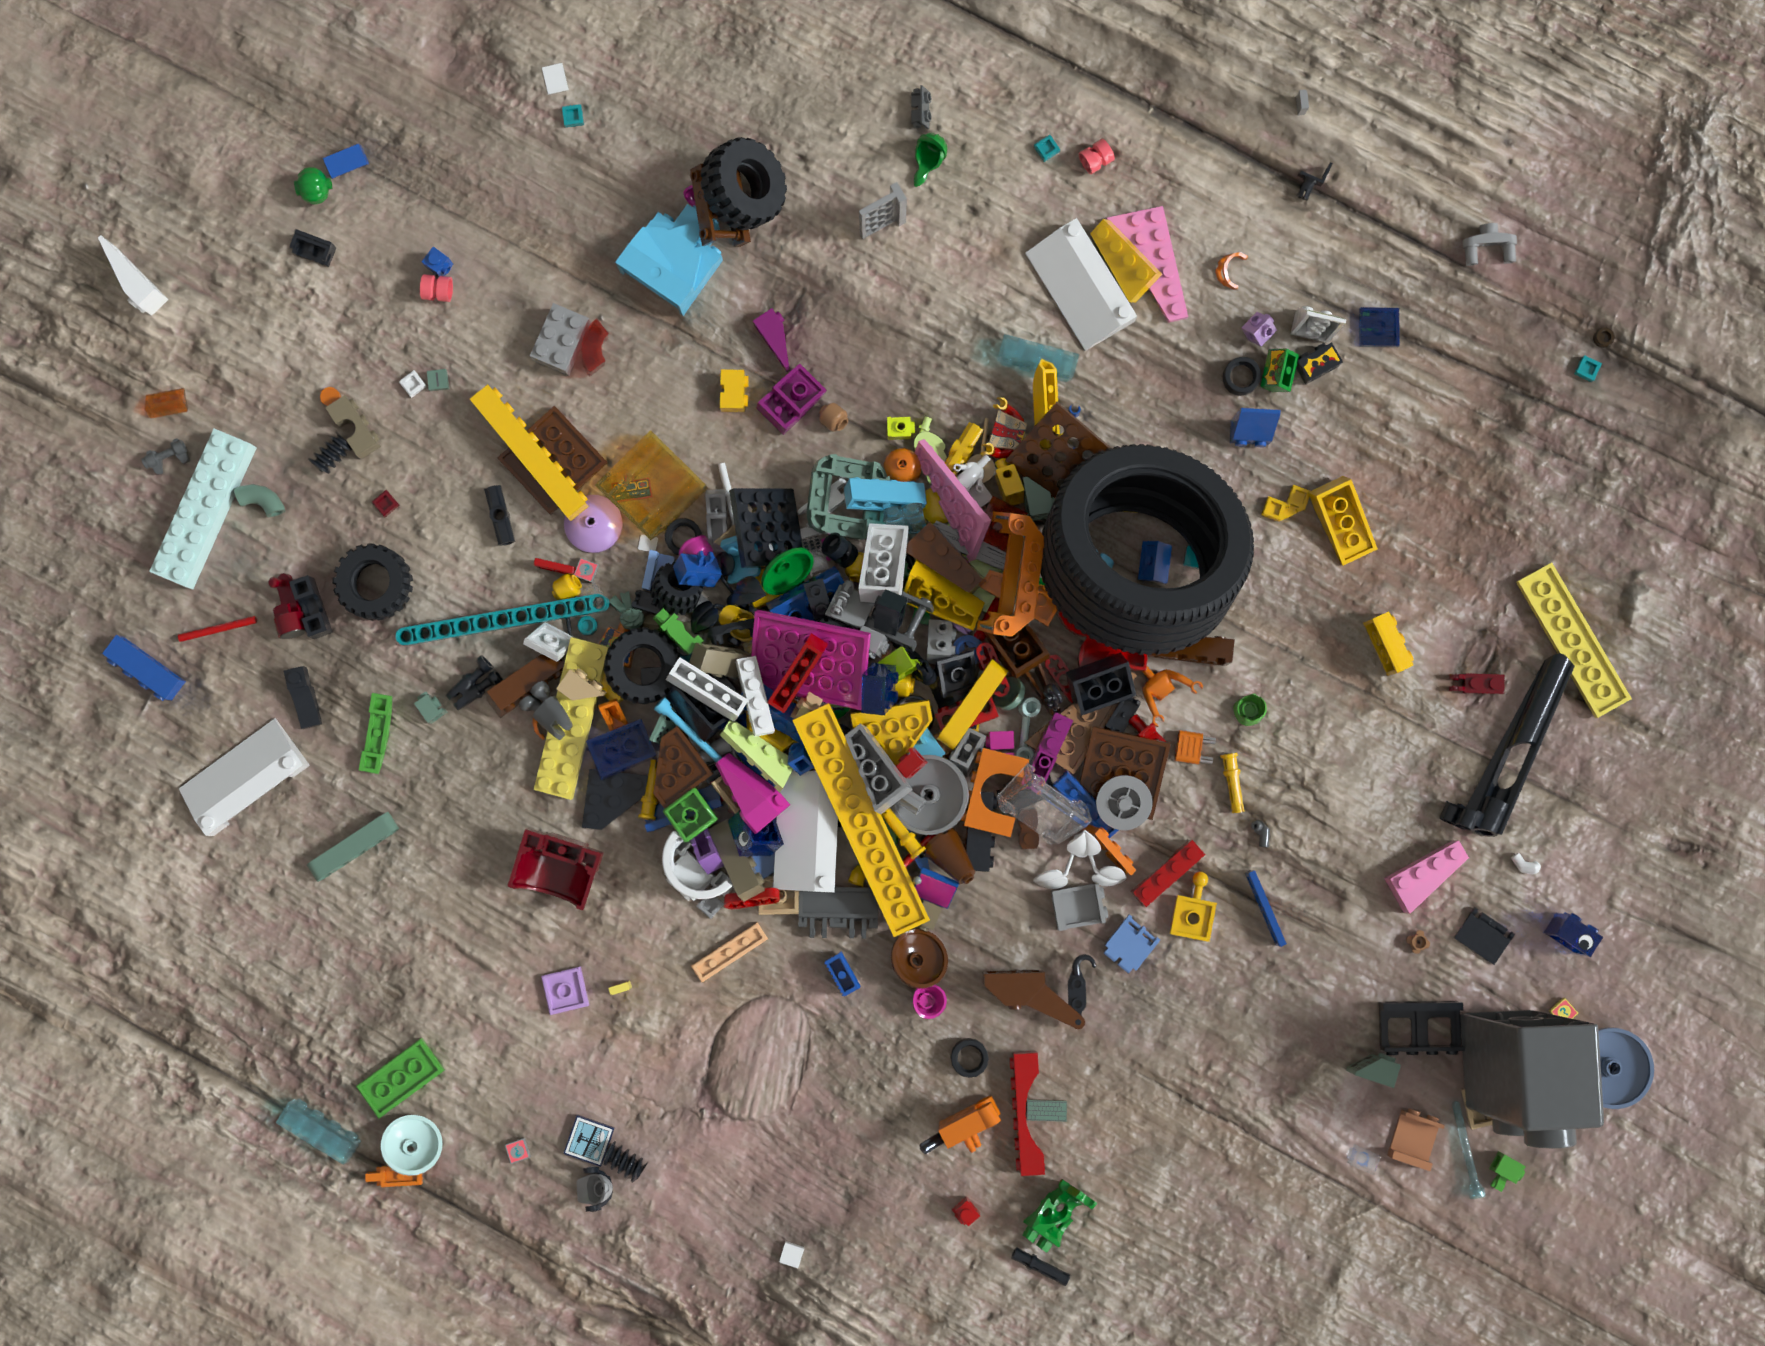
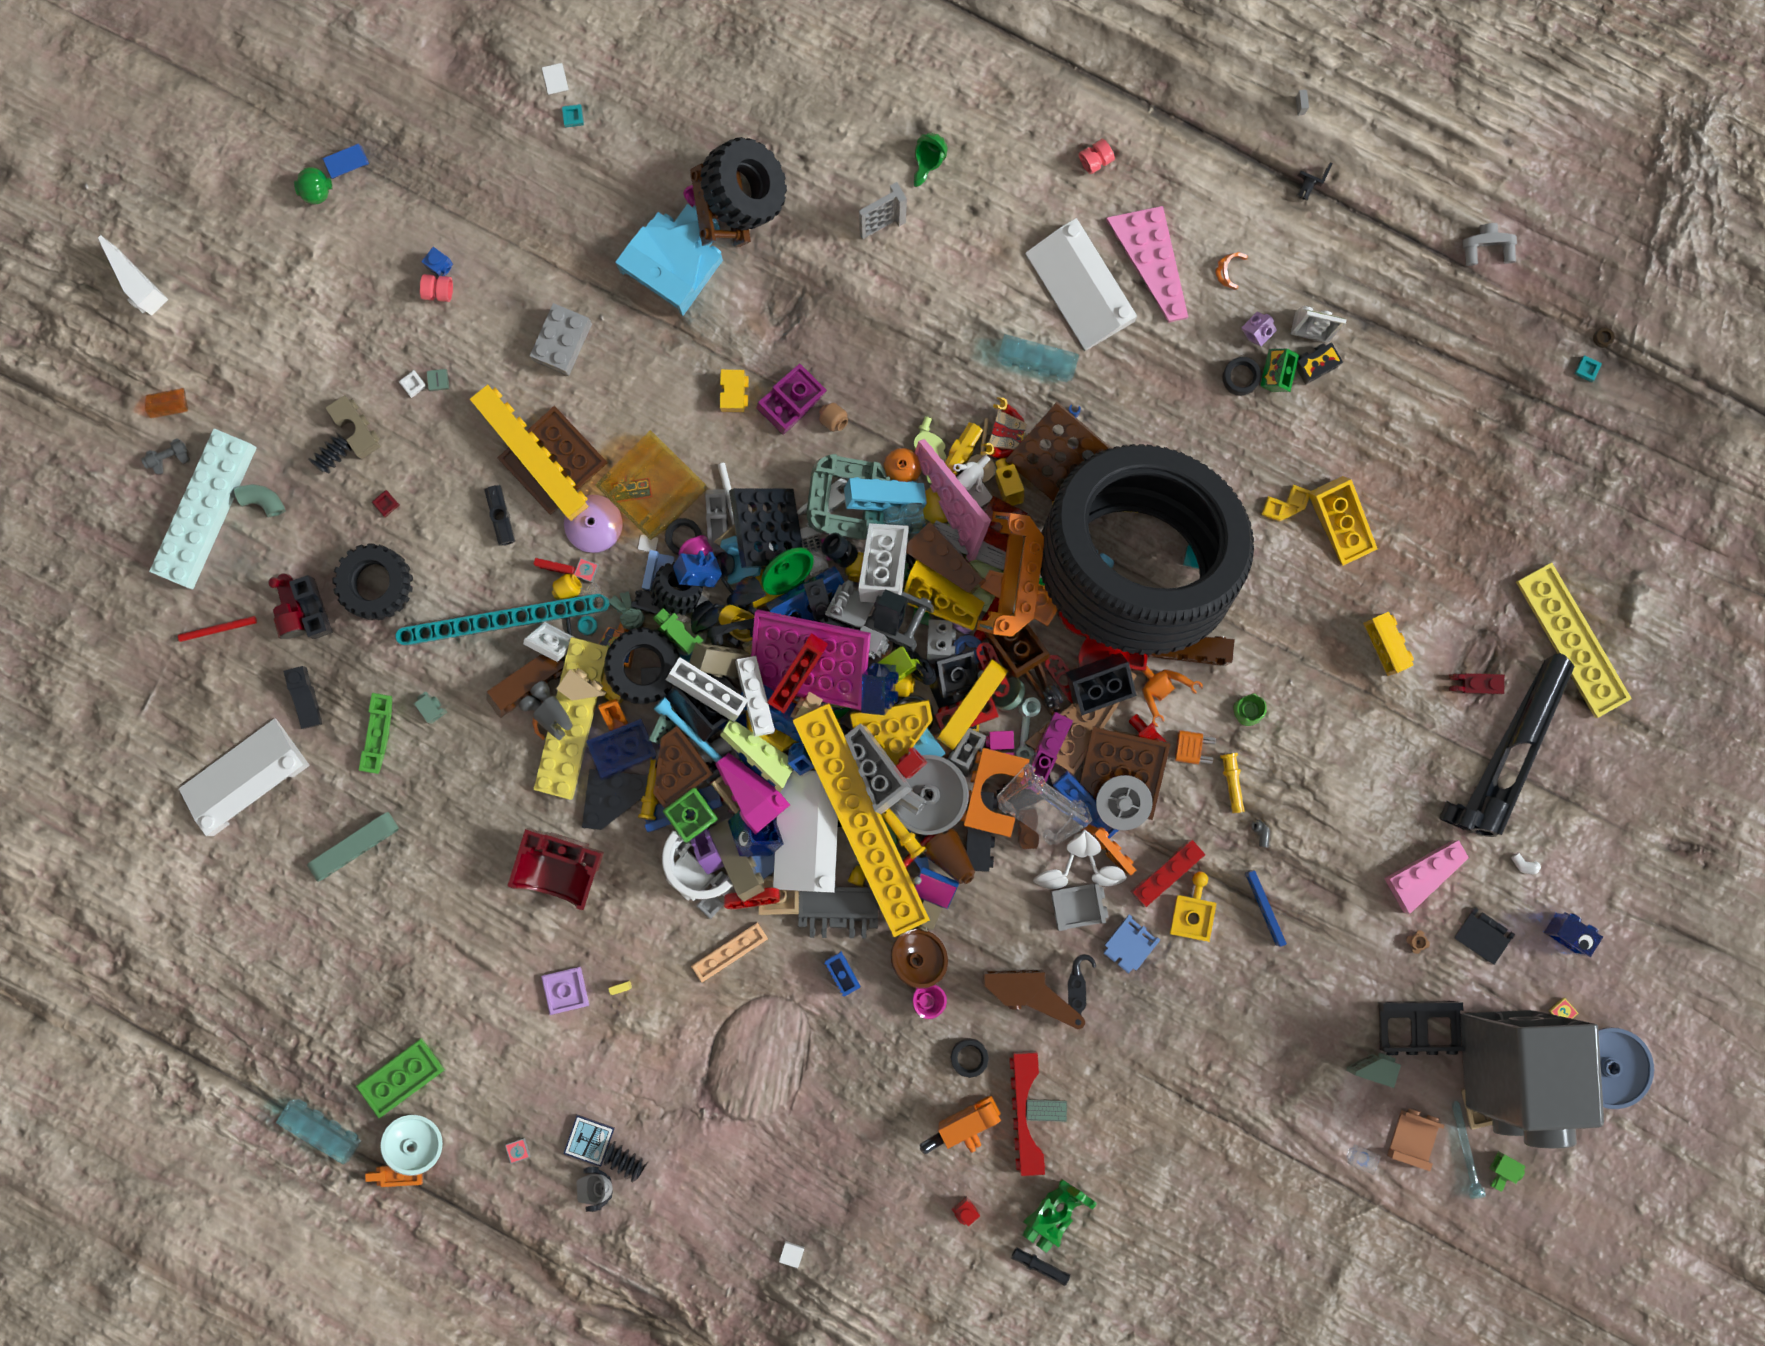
(143, 667): blue brick -> none
(312, 248): black hinge -> none
(329, 395): orange tile -> none
(468, 687): black piece -> none
(592, 347): clear red brick -> none
(772, 331): magenta slope -> none
(896, 434): neon yellow brick -> none
(921, 99): dark grey hinge -> none
(1036, 500): sand green slope -> none
(1045, 394): yellow brick -> none
(1047, 148): teal tile -> none
(1122, 714): black hinge -> none
(1126, 262): yellow wedge -> none
(1155, 561): blue panel -> none
(1253, 427): blue slope -> none
(1379, 327): clear blue tile -> none

